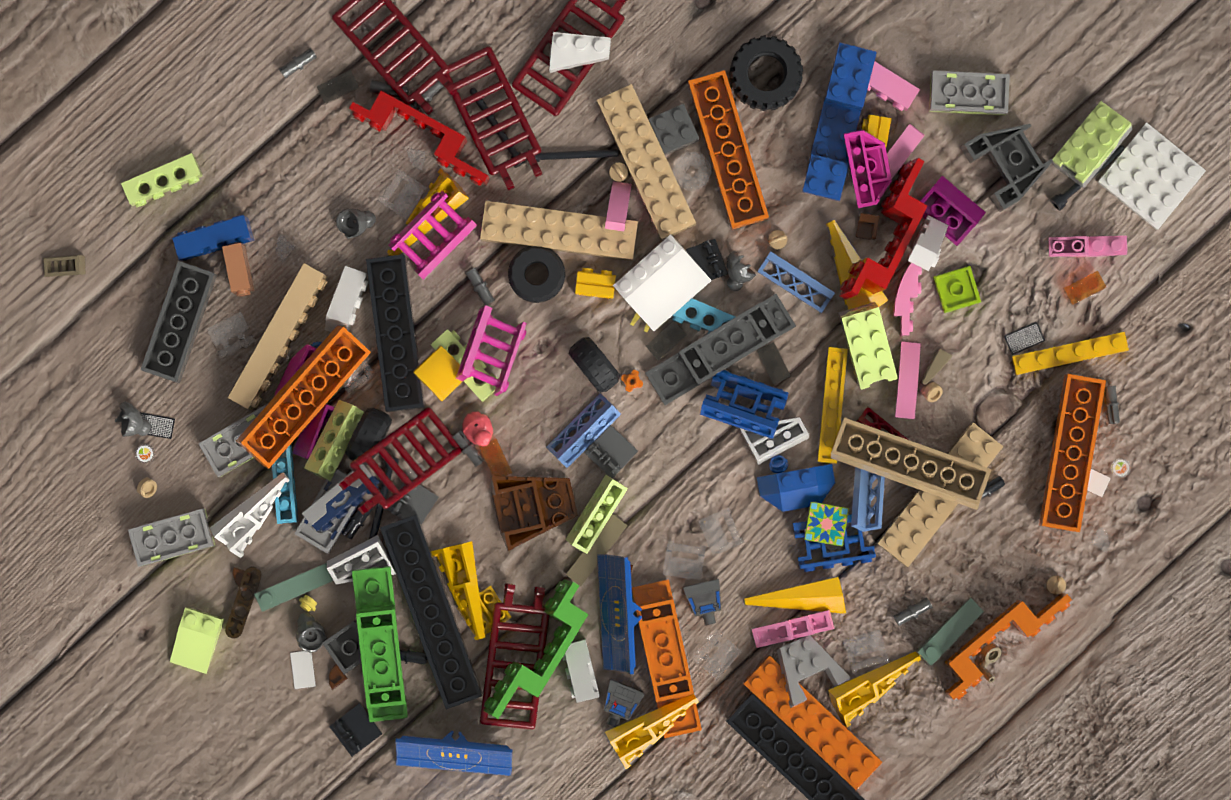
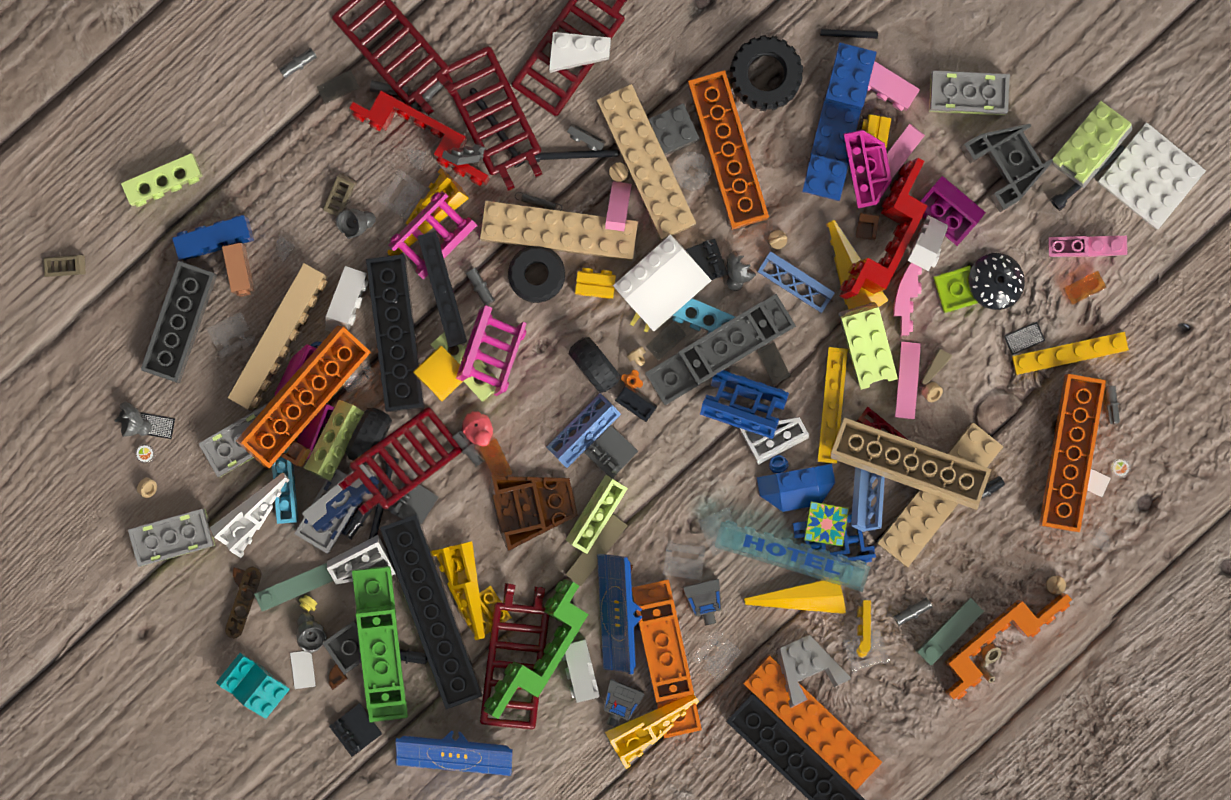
(196, 639): yellowish green slope -> none
(252, 685): none -> teal bracket
(297, 454): none -> reddish brown panel
(346, 180): none -> dark tan slope
(442, 289): none -> black plate
(464, 155): none -> dark grey hinge
(538, 201): none -> dark grey piece
(578, 134): none -> dark grey plate
(636, 403): none -> black plate
(638, 352): none -> tan tile
(792, 556): none -> clear light blue brick
(793, 628): bright pink slope -> none
(849, 33): none -> black bar
(853, 696): yellow wedge -> none
(864, 628): none -> yellow plate
(984, 282): none -> black dish

